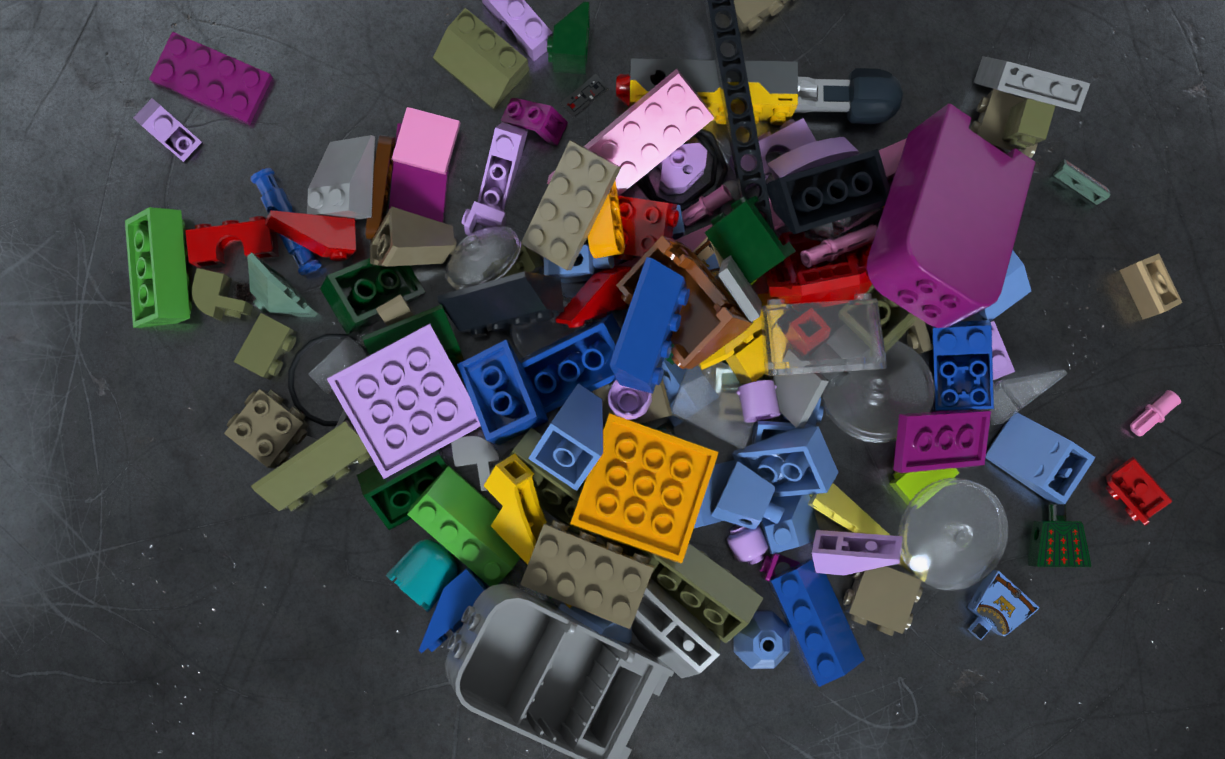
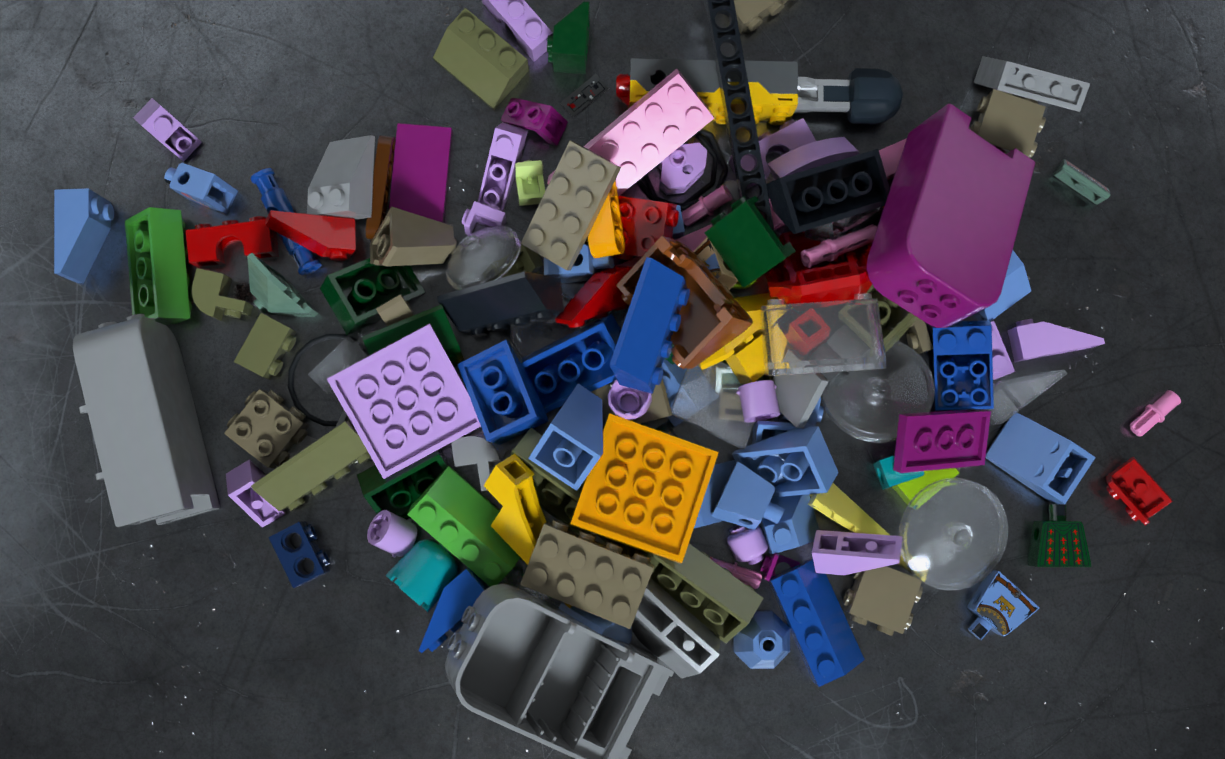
(80, 230): none -> medium blue slope
(144, 422): none -> light grey piece
(196, 184): none -> medium blue torso
(211, 78): magenta plate -> none
(240, 491): none -> lavender slope
(293, 558): none -> dark blue brick
(392, 533): none -> lavender piece
(426, 140): bright pink tile -> none
(529, 182): none -> yellowish green bracket
(740, 289): light grey tile -> none
(745, 575): none -> bright pink axle
(889, 477): none -> teal bracket
(1028, 123): olive brick -> none
(1045, 339): none -> lavender slope
(1151, 286): tan slope -> none

